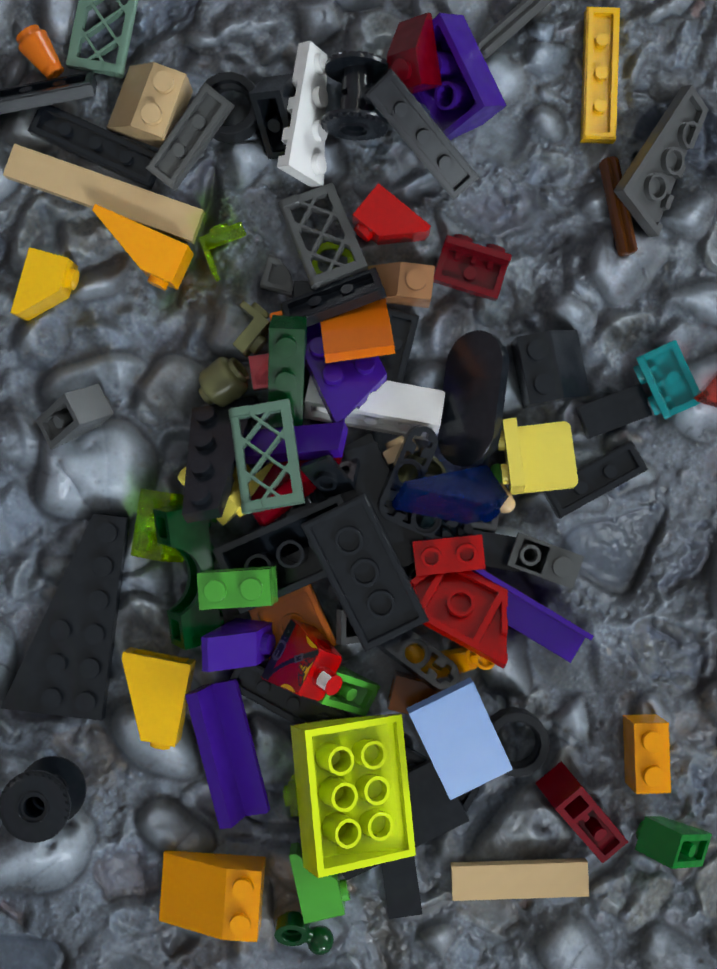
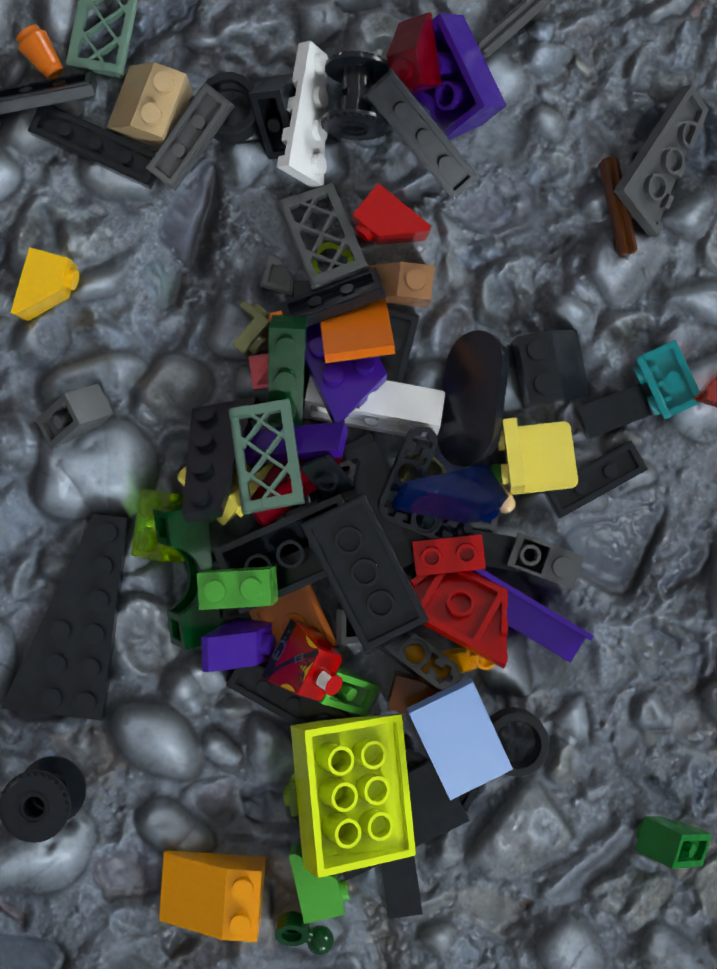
(92, 188): tan tile -> none
(155, 254): light orange slope -> none
(158, 693): yellow slope -> none
(218, 236): clear neon green bracket -> none
(223, 381): olive head -> none
(227, 752): dark purple panel -> none
(393, 448): tan plate -> none
(472, 266): dark red bracket -> none
(519, 879): tan tile -> none
(581, 812): dark red slope -> none
(600, 75): yellow tile -> none
(646, 753): light orange brick -> none

